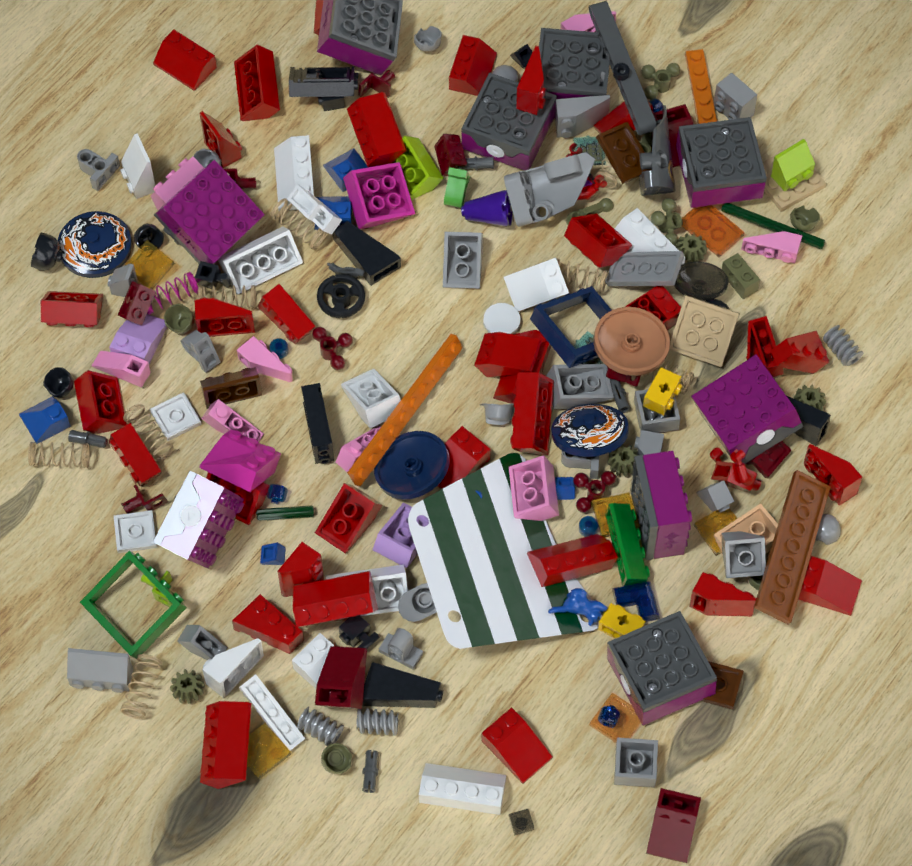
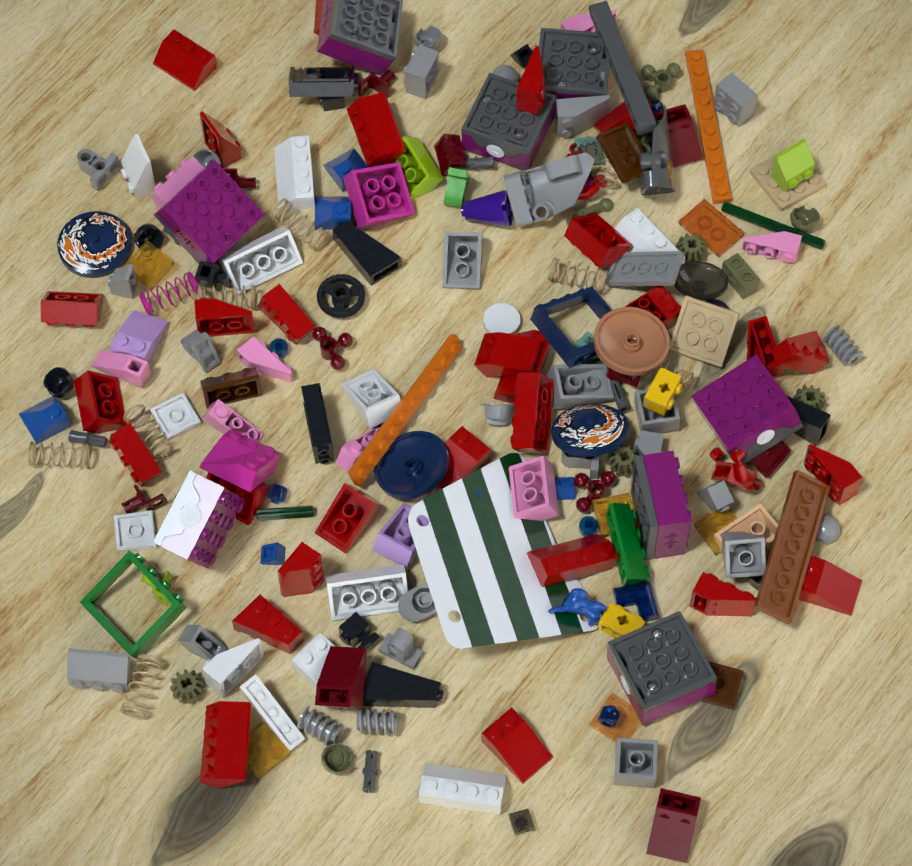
(46, 252): black cylinder -> none
(136, 303): dark red bracket -> none
(179, 318): olive hair -> none
(256, 84): red slope -> none
(314, 209): white slope -> none
(334, 599): red slope -> none
(354, 272): dark grey piece -> none
(421, 71): none -> light grey brick
(471, 65): red slope -> none
(536, 284): white slope -> none
(621, 66): black axle -> none
(668, 222): olive piece -> none
(721, 162): dark grey piece -> none

